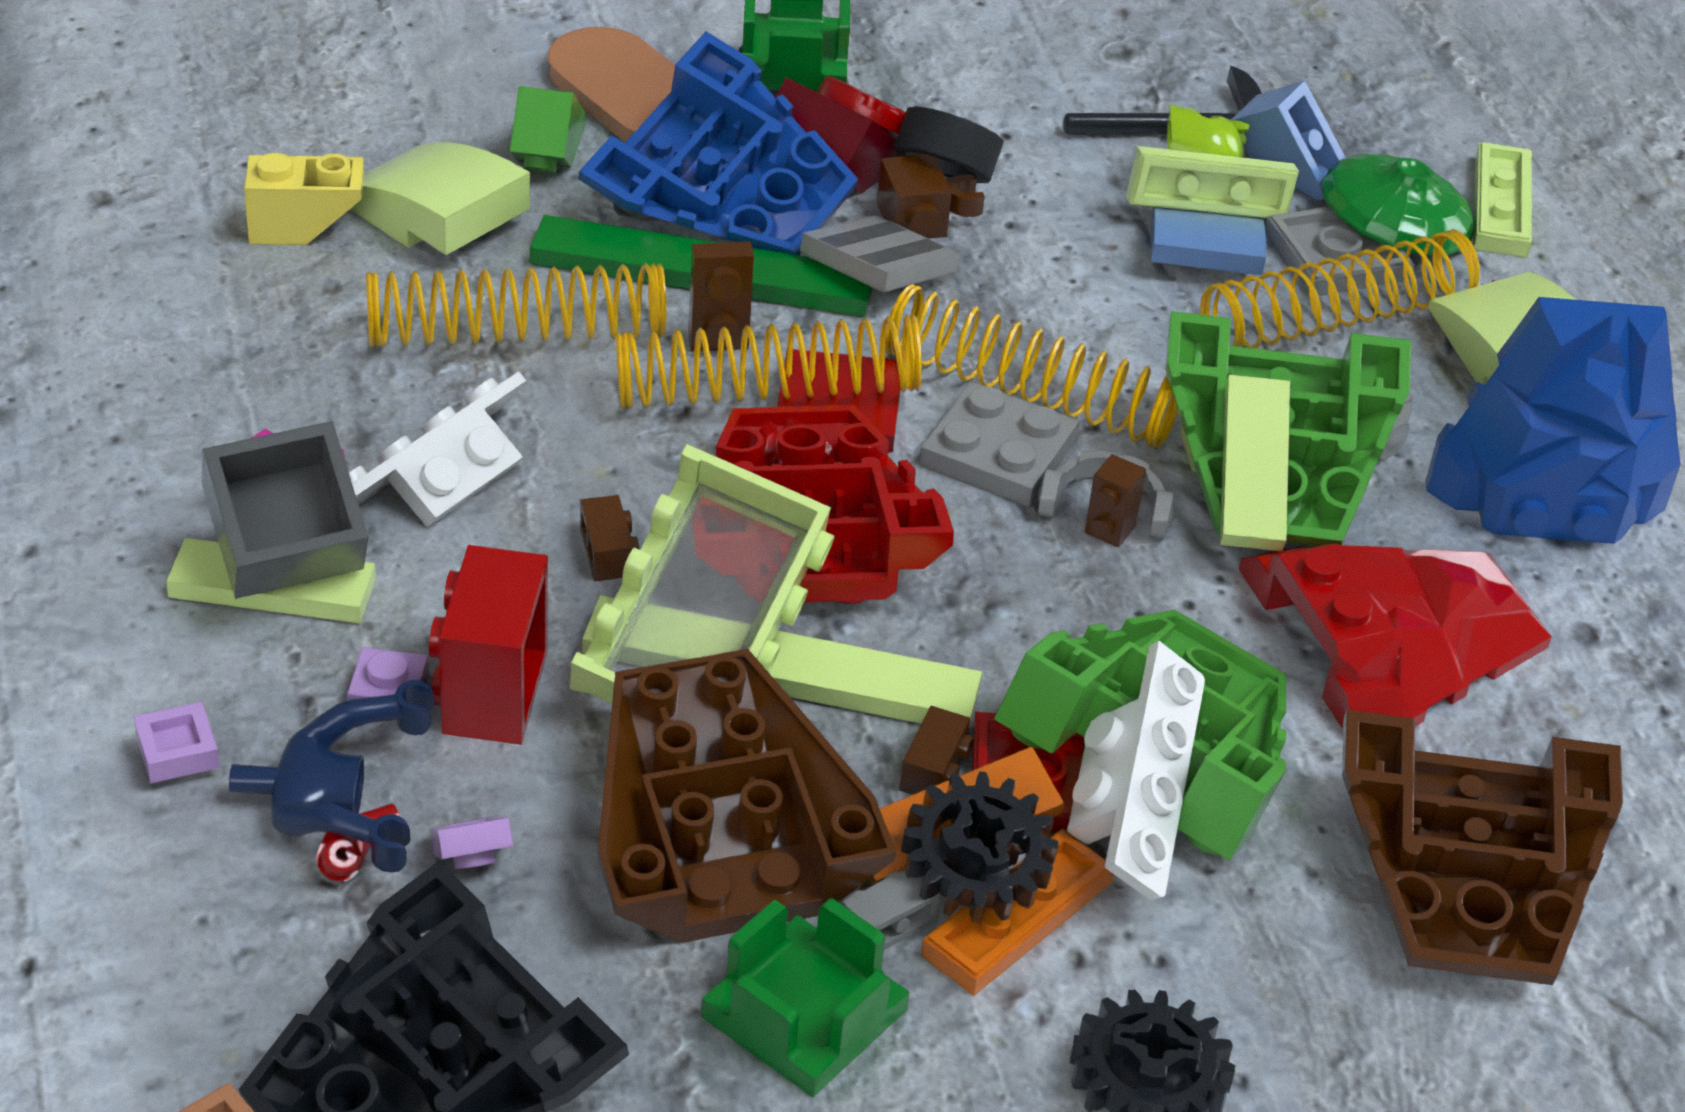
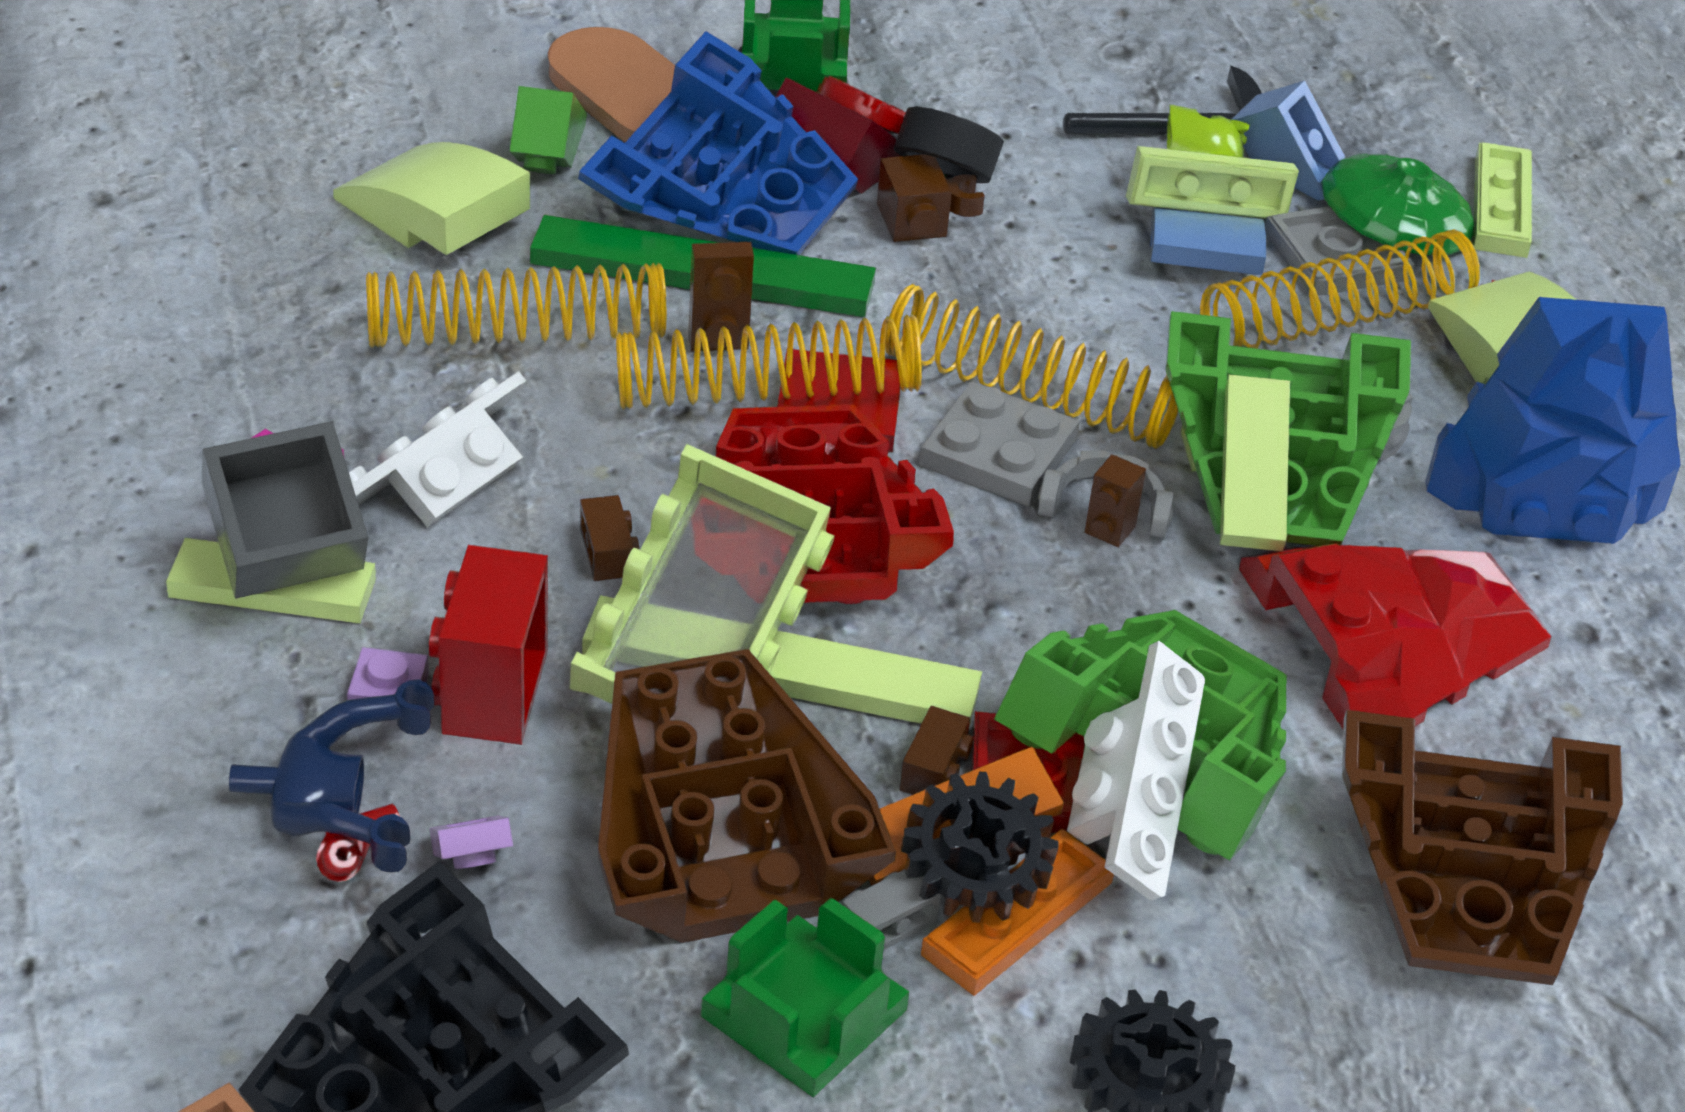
(176, 742): lavender plate -> none
(298, 196): light yellow slope -> none
(879, 253): light grey tile -> none

